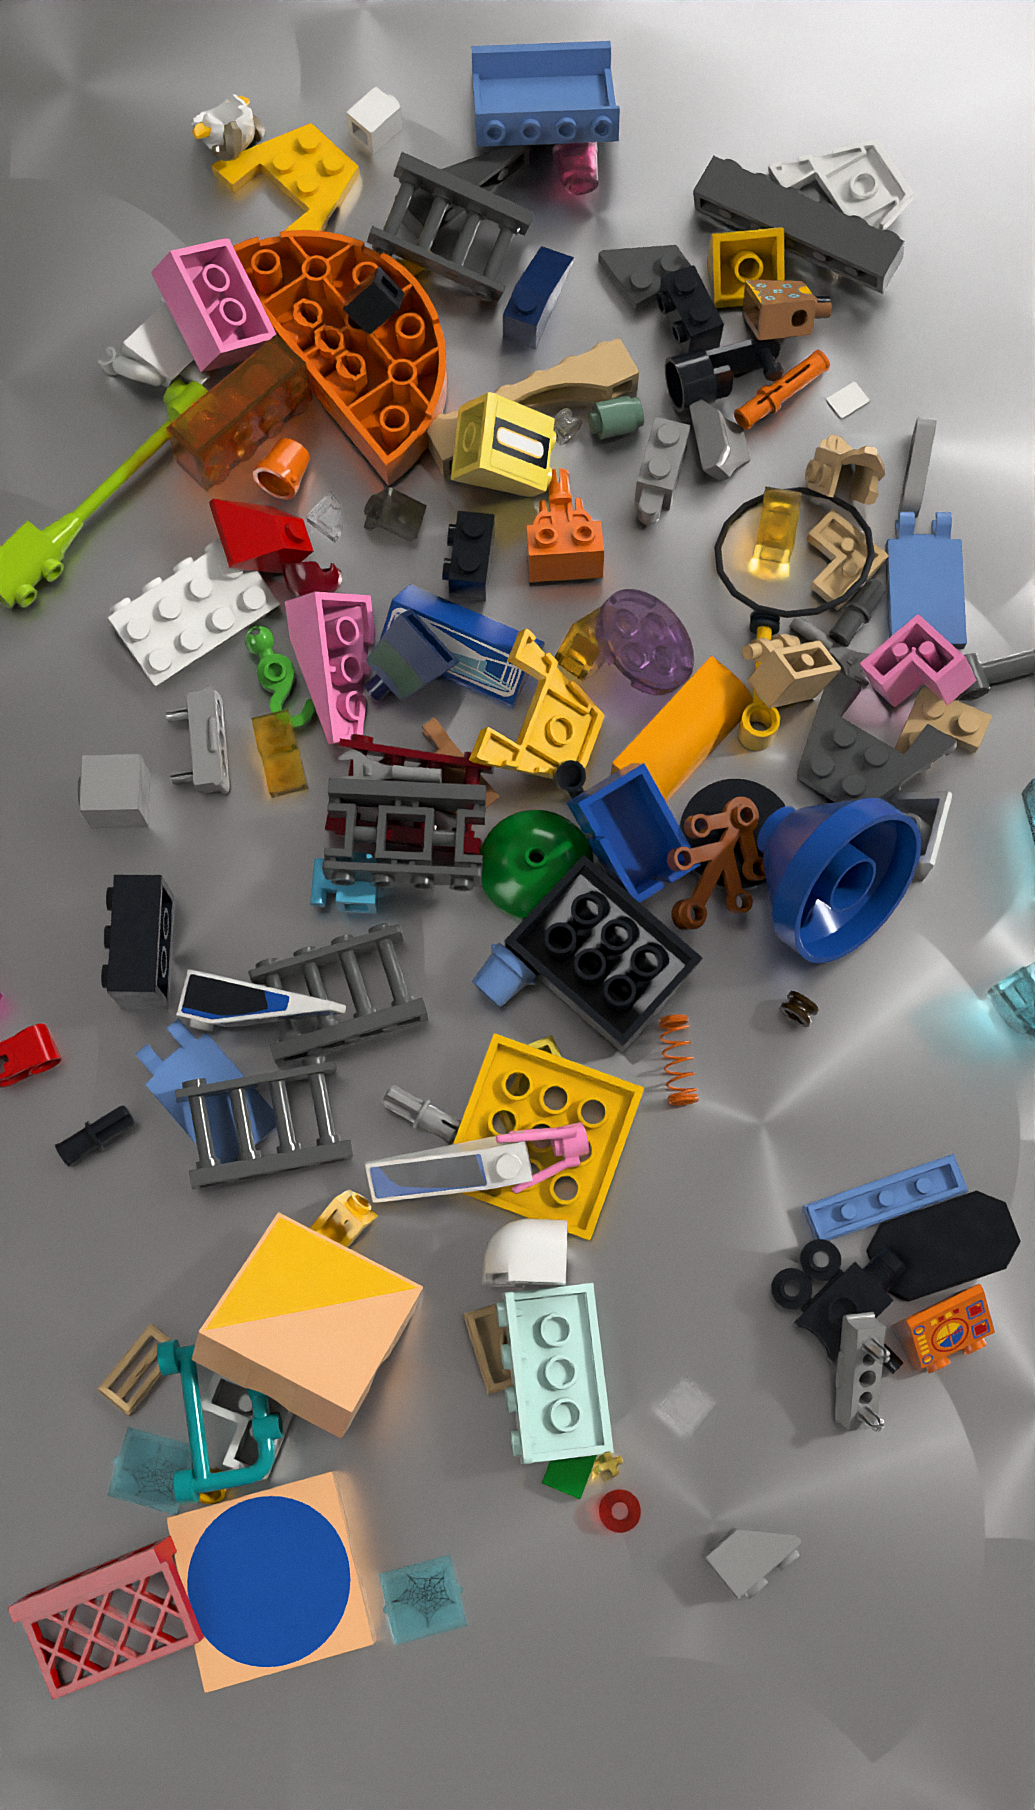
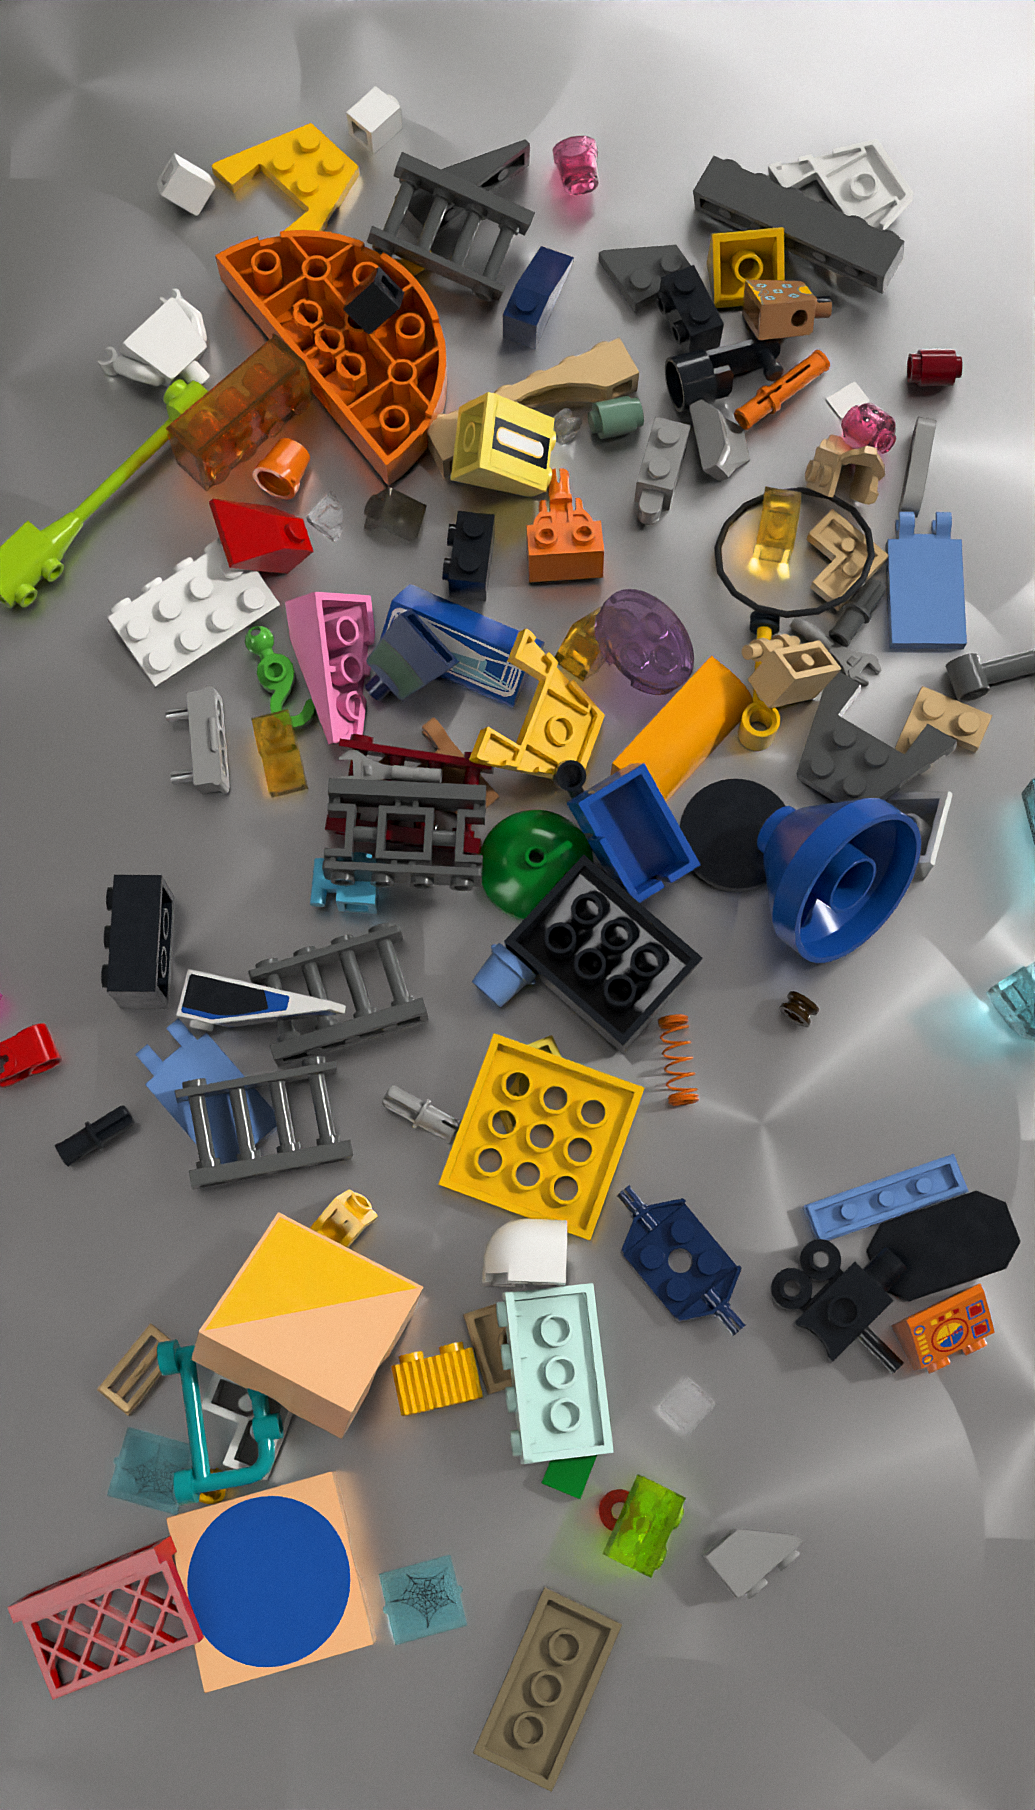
(114, 790): light grey head -> none
(185, 184): none -> white panel
(213, 303): bright pink brick -> none
(228, 128): hair -> none
(308, 577): dark red hair -> none
(436, 1380): none -> yellow brick
(449, 1170): slope -> none
(544, 94): medium blue panel -> none
(547, 1689): none -> dark tan plate
(566, 1141): bright pink plant -> none
(607, 1467): clear yellow piece -> none
(645, 1526): none -> clear neon green bracket
(712, 1273): none -> dark blue plate
(721, 860): dark orange plant -> none
(860, 1372): light grey piece -> none
(870, 427): none -> clear pink head
(915, 658): bright pink brick -> none
(934, 367): none -> dark red brick

